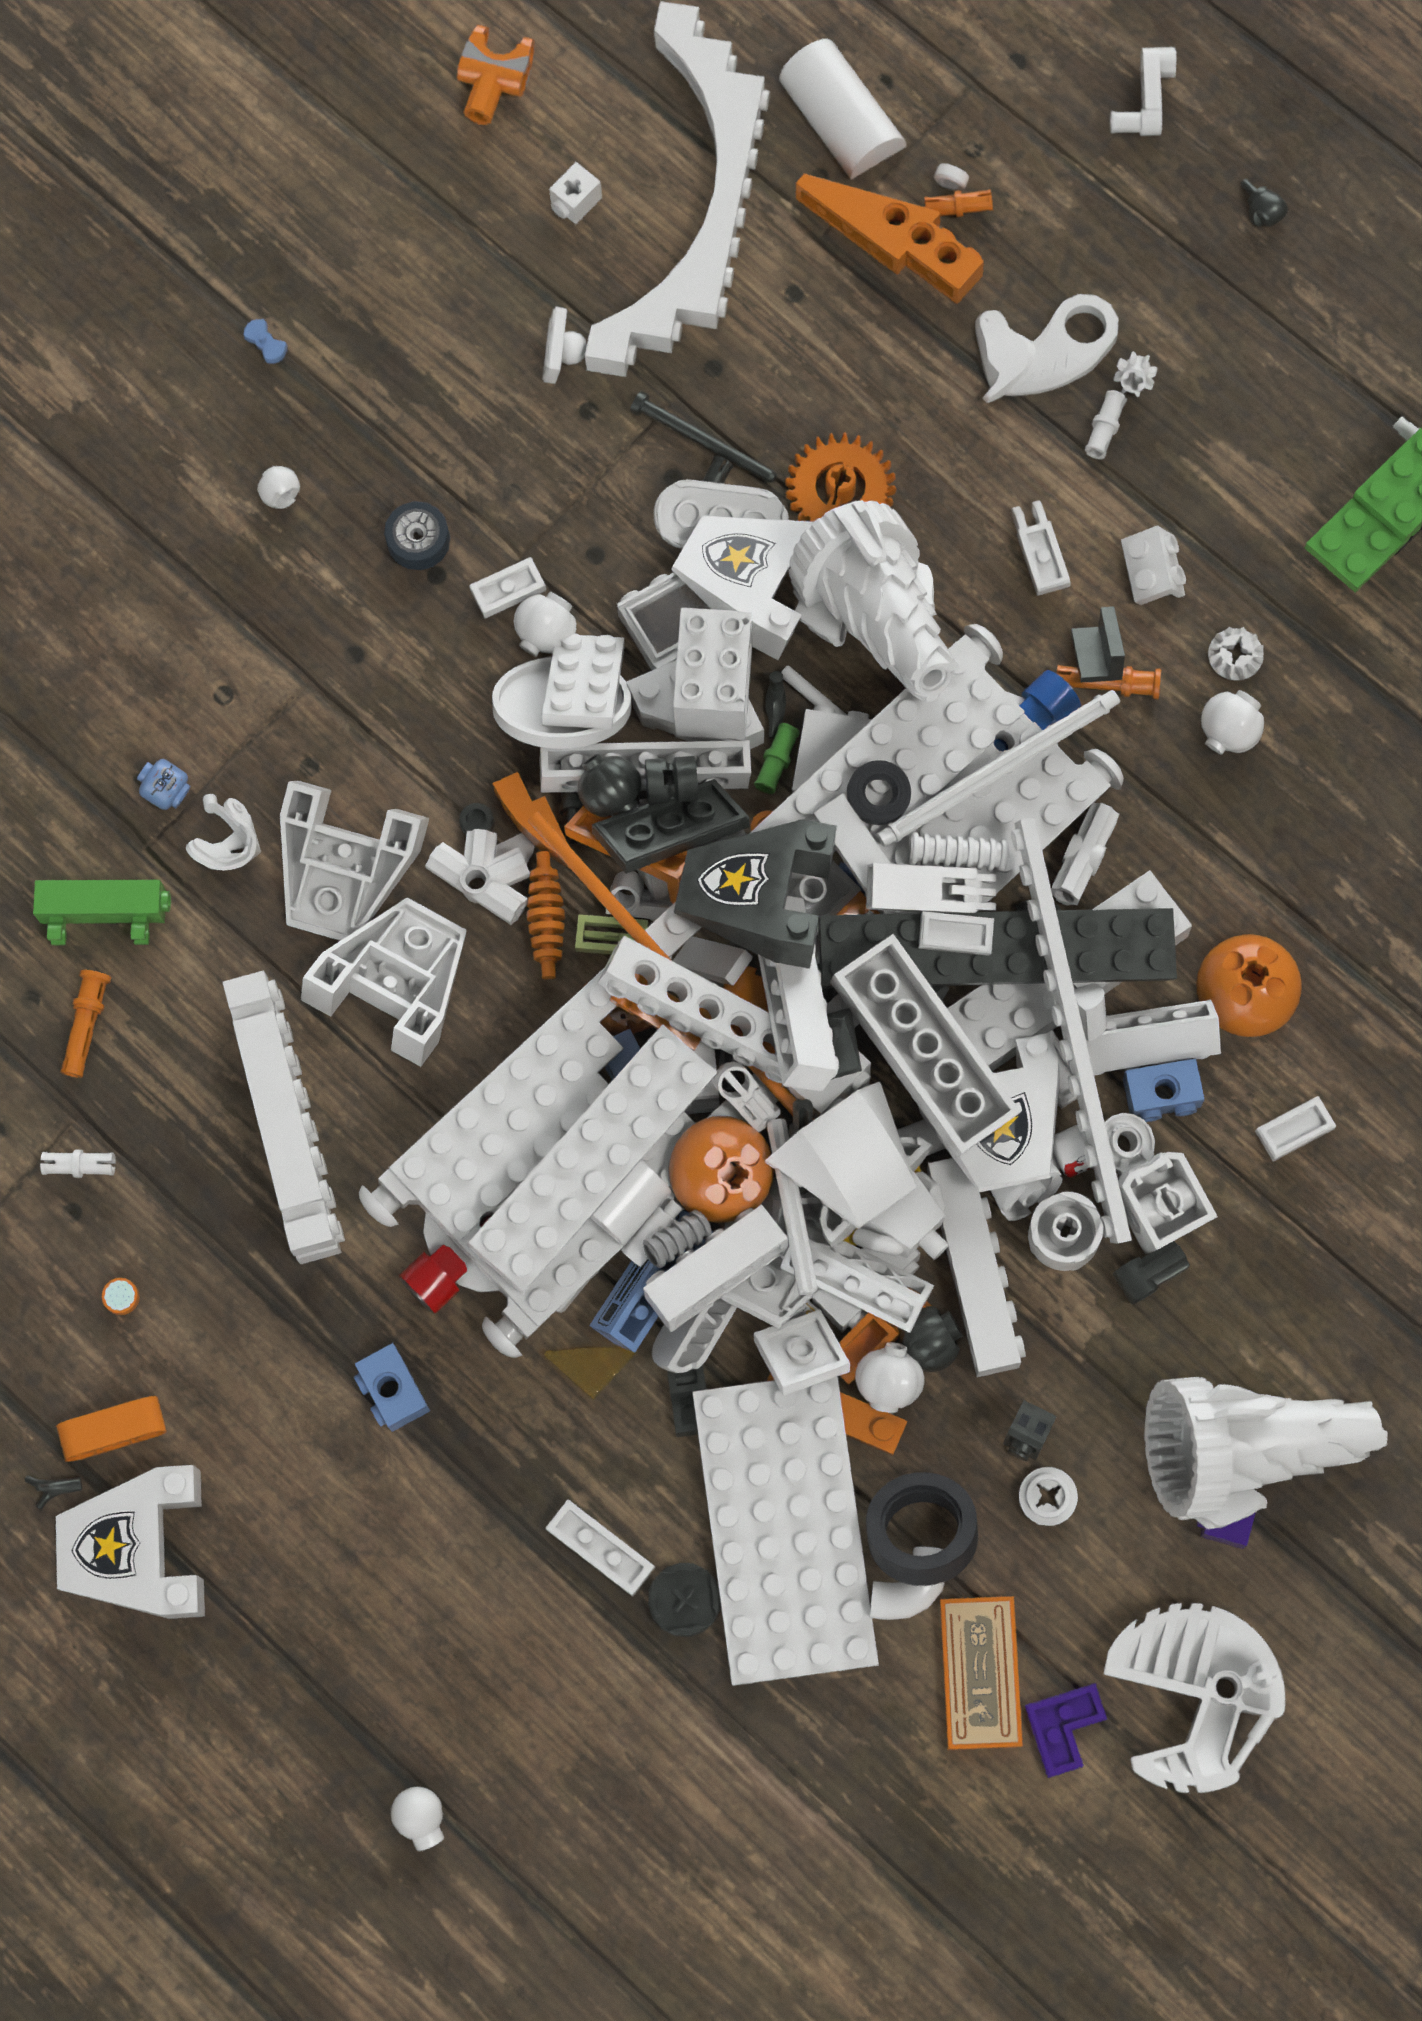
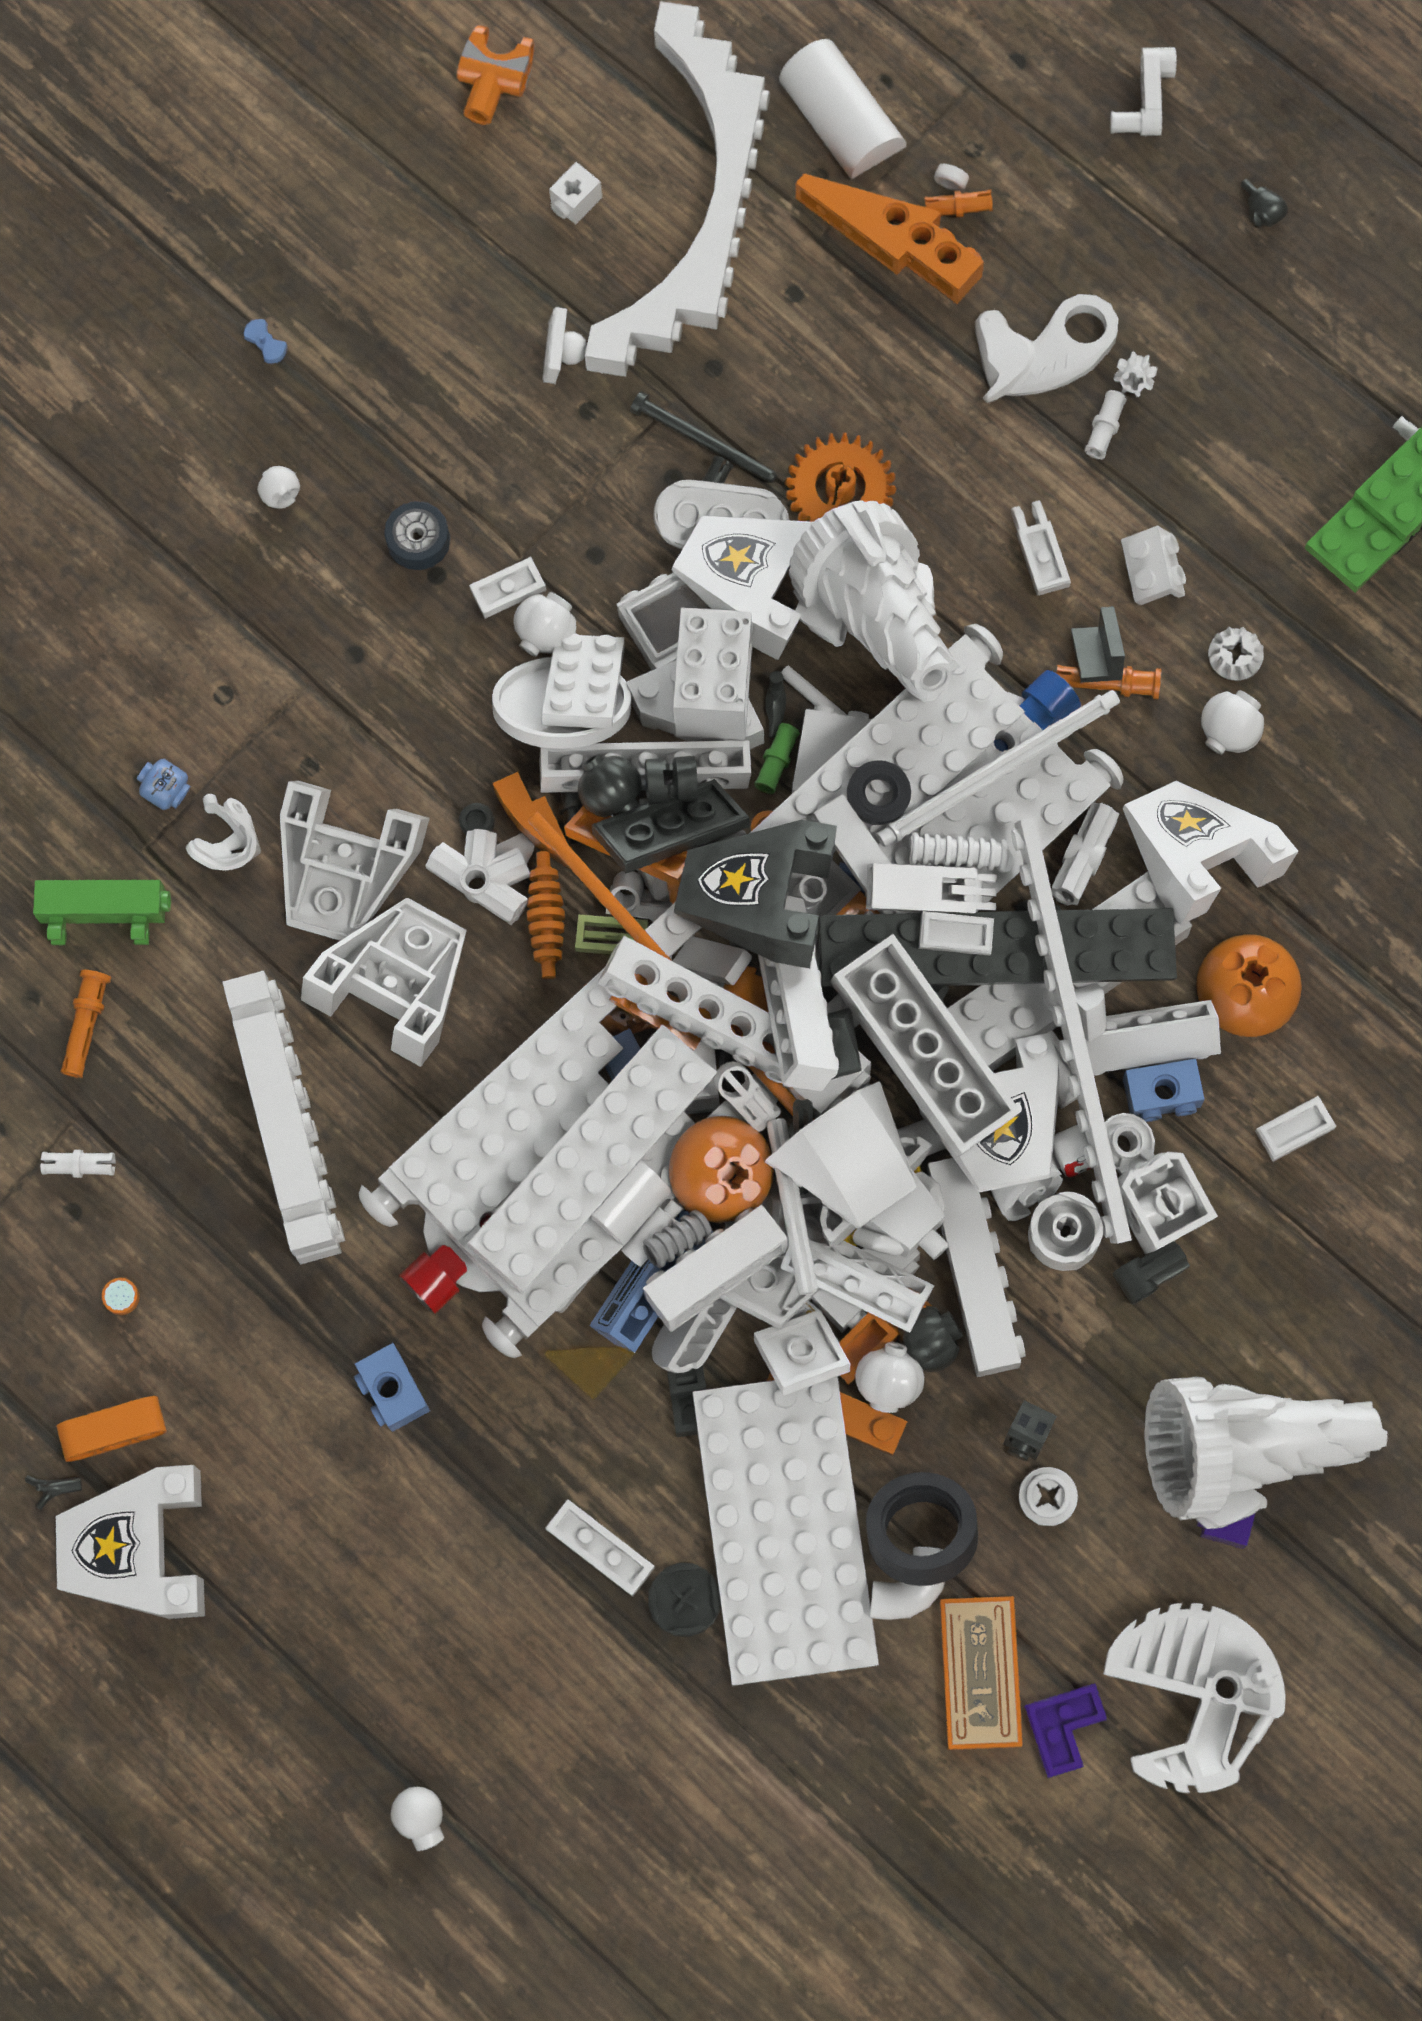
(1190, 832): none -> white wedge

